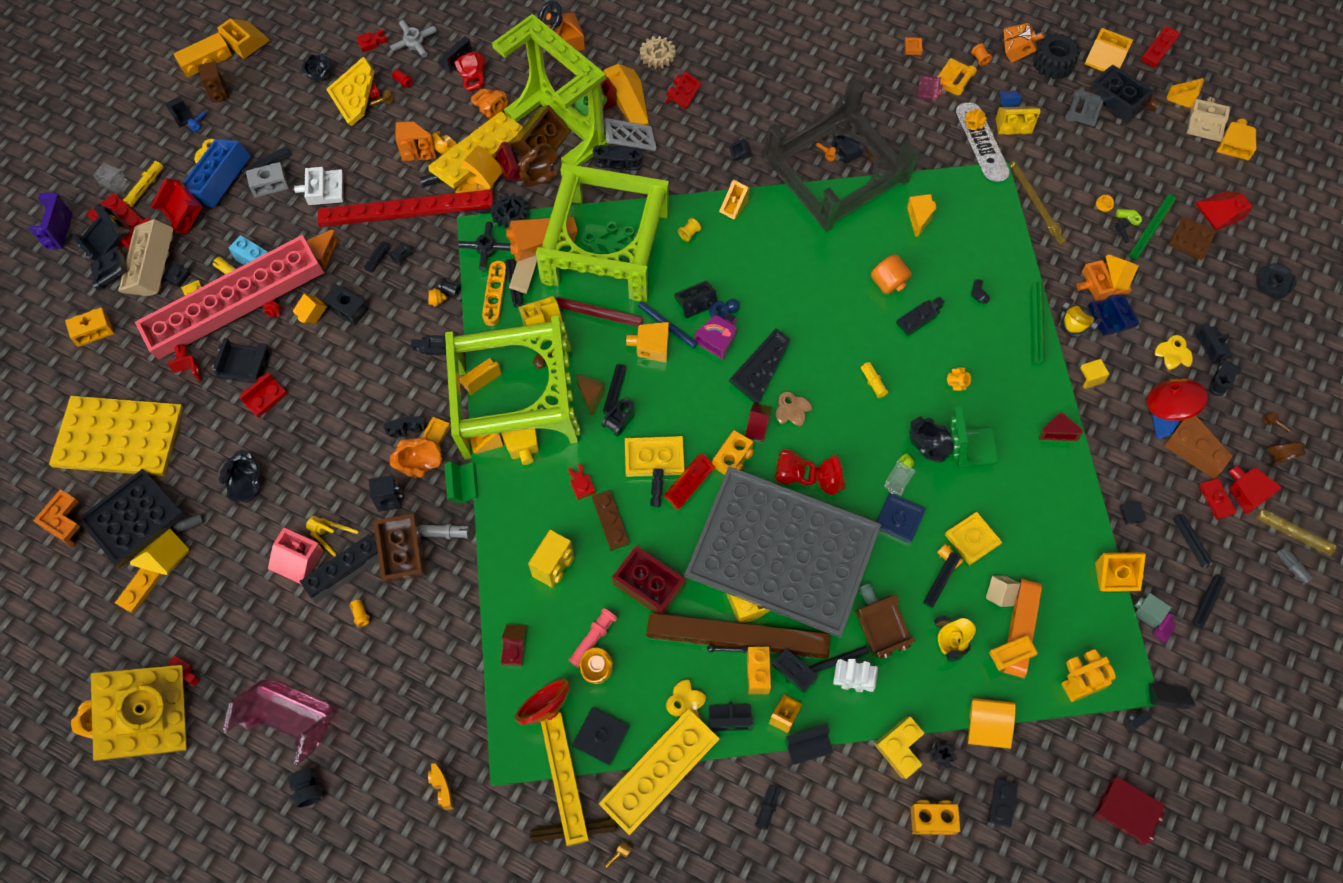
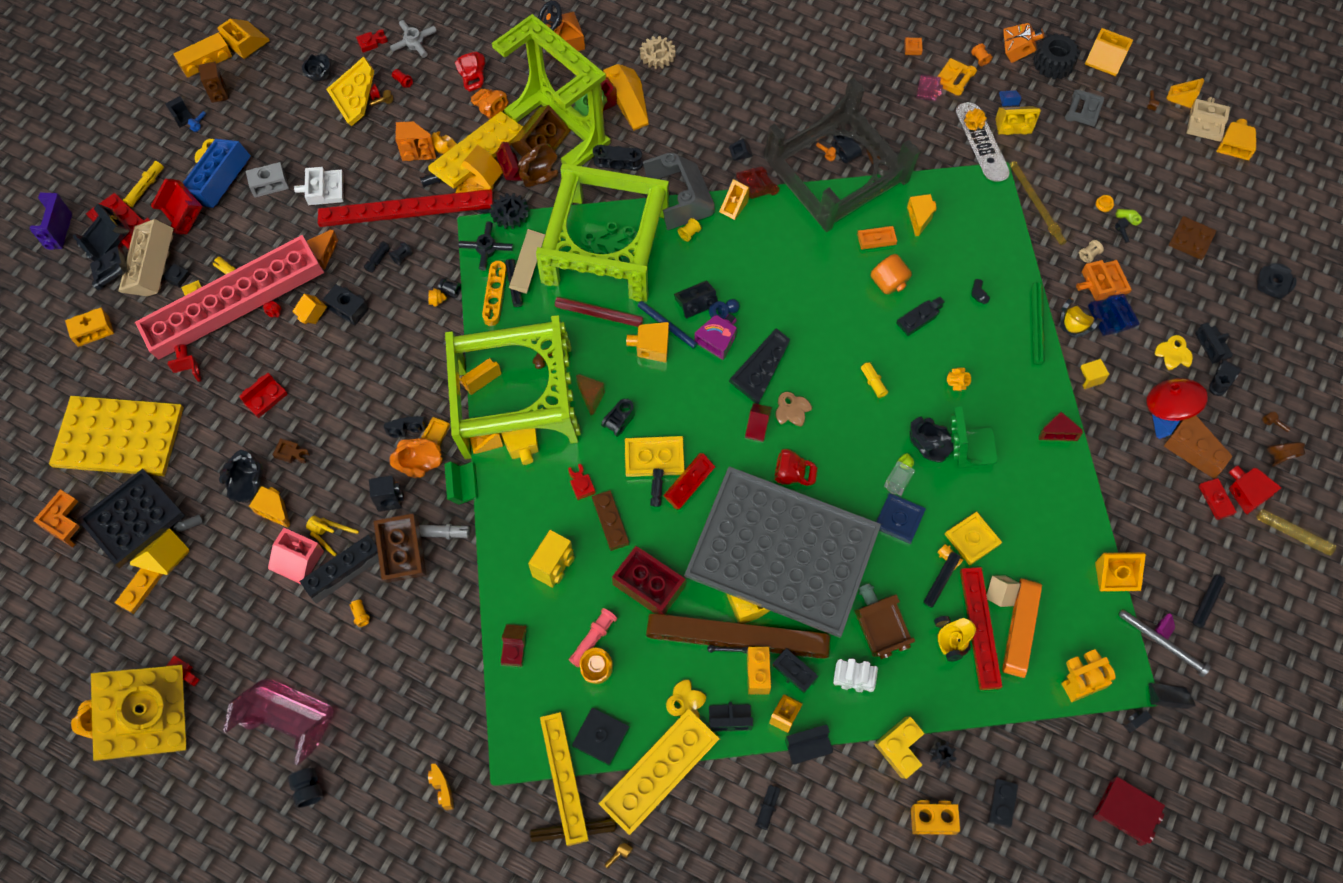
(110, 177): clear brick -> none
(241, 362): black panel -> none
(245, 251): medium azure brick -> none
(270, 159): black axle -> none
(270, 506): none -> light orange slope
(289, 451): none -> reddish brown plate
(430, 345): black hinge -> none
(459, 49): black bracket -> none
(530, 234): orange slope -> none
(539, 311): yellow brick -> none
(543, 703): red dish -> none
(614, 389): black axle -> none
(622, 125): light grey window -> none
(683, 90): red bracket -> none
(695, 201): none -> dark grey windscreen
(730, 453): light orange brick -> none
(752, 179): none -> clear red plate
(830, 476): red piece -> none
(832, 661): black piece -> none
(877, 237): none -> orange plate
(983, 640): none -> red plate
(991, 723): light orange slope -> none
(1013, 652): light orange tile -> none
(1091, 251): none -> tan bush
(1121, 272): light orange slope -> none
(1122, 93): black slope -> none
(1132, 513): black tile -> none
(1151, 610): sand green brick -> none
(1152, 227): green axle -> none
(1160, 46): red plate -> none
(1193, 541): black axle -> none
(1202, 668): none -> flat silver bar
(1225, 209): red slope -> none
(1294, 565): dark grey axle -> none

